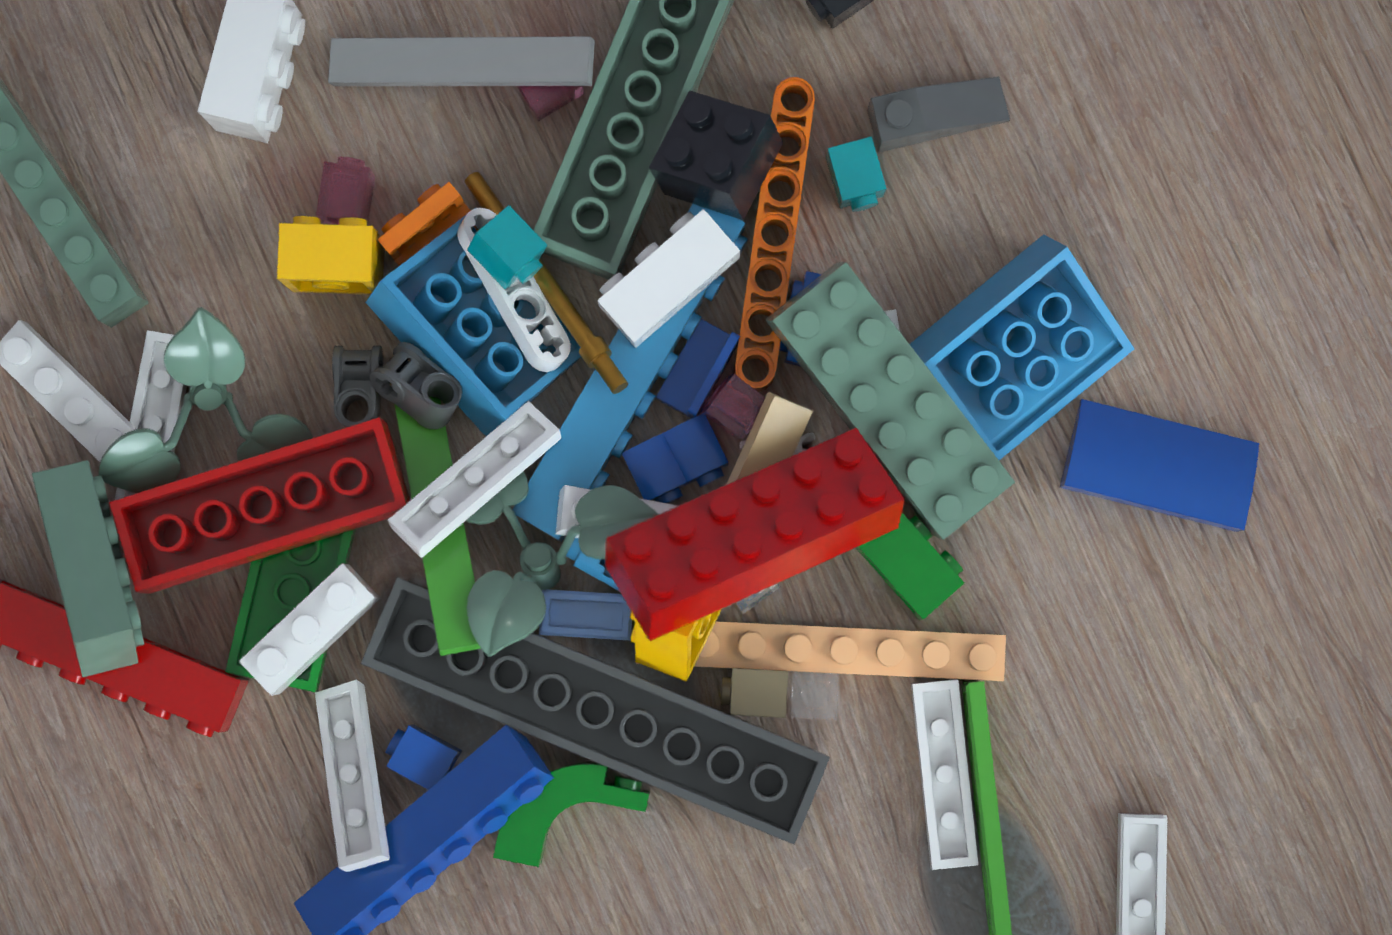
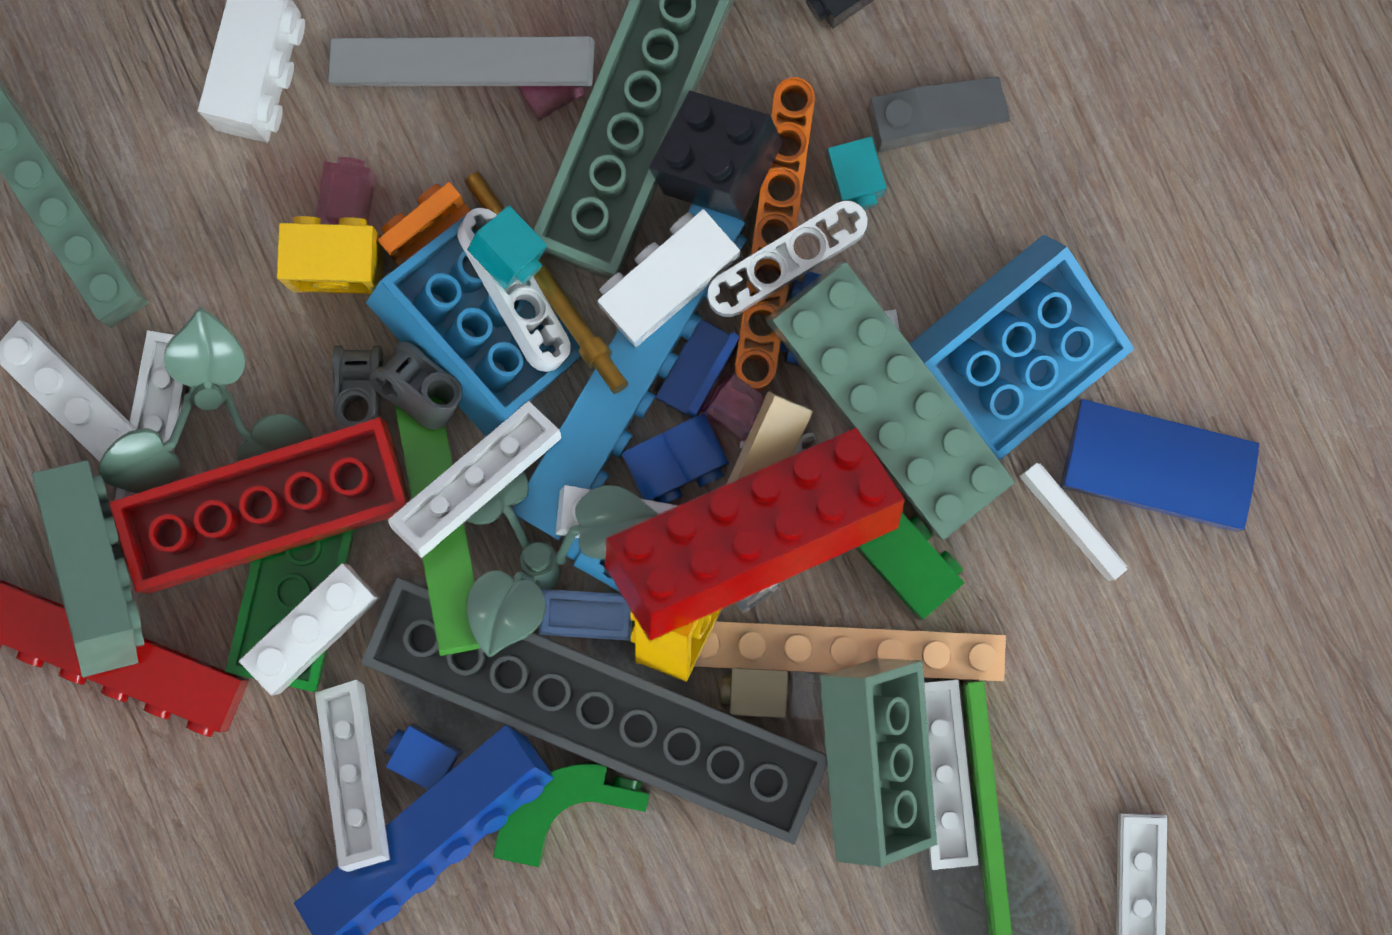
(790, 264): none -> white beam
(878, 761): none -> sand green brick
(1073, 522): none -> white tile

